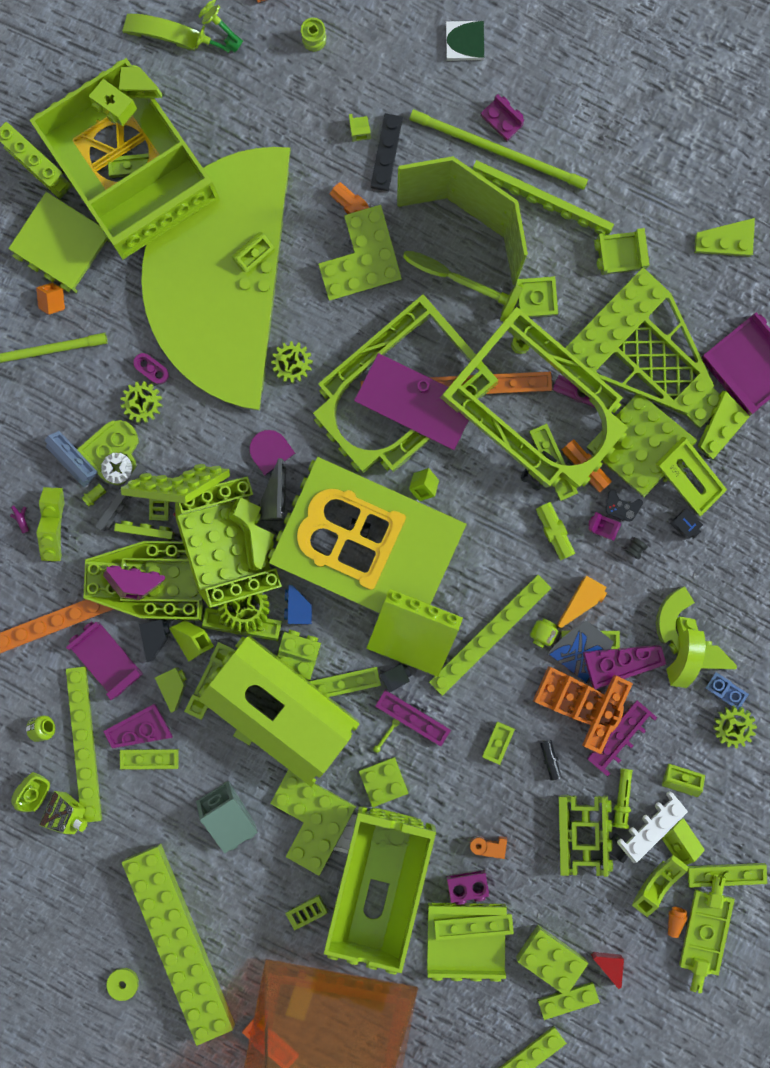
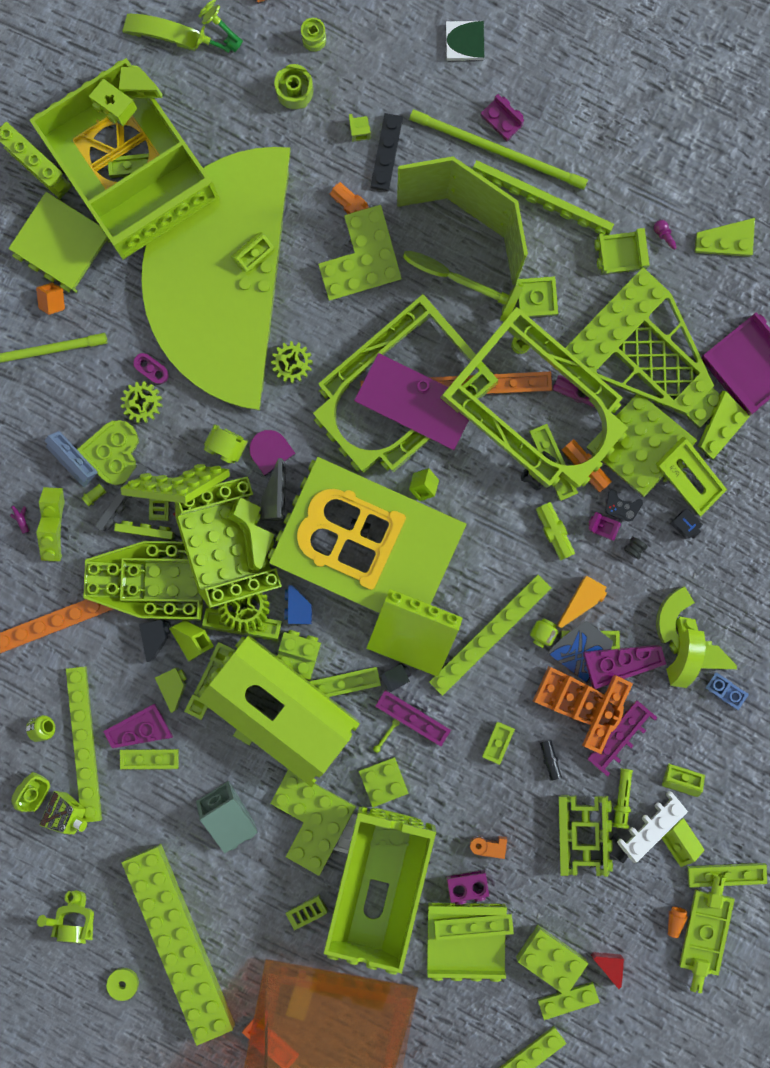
(71, 934): none -> lime piece
(105, 659): magenta panel -> none
(125, 467): white gear -> none
(132, 582): magenta slope -> none
(225, 443): none -> lime brick
(284, 82): none -> lime brick
(658, 884): lime arch -> none
(662, 229): none -> magenta bar
(742, 724): lime gear -> none

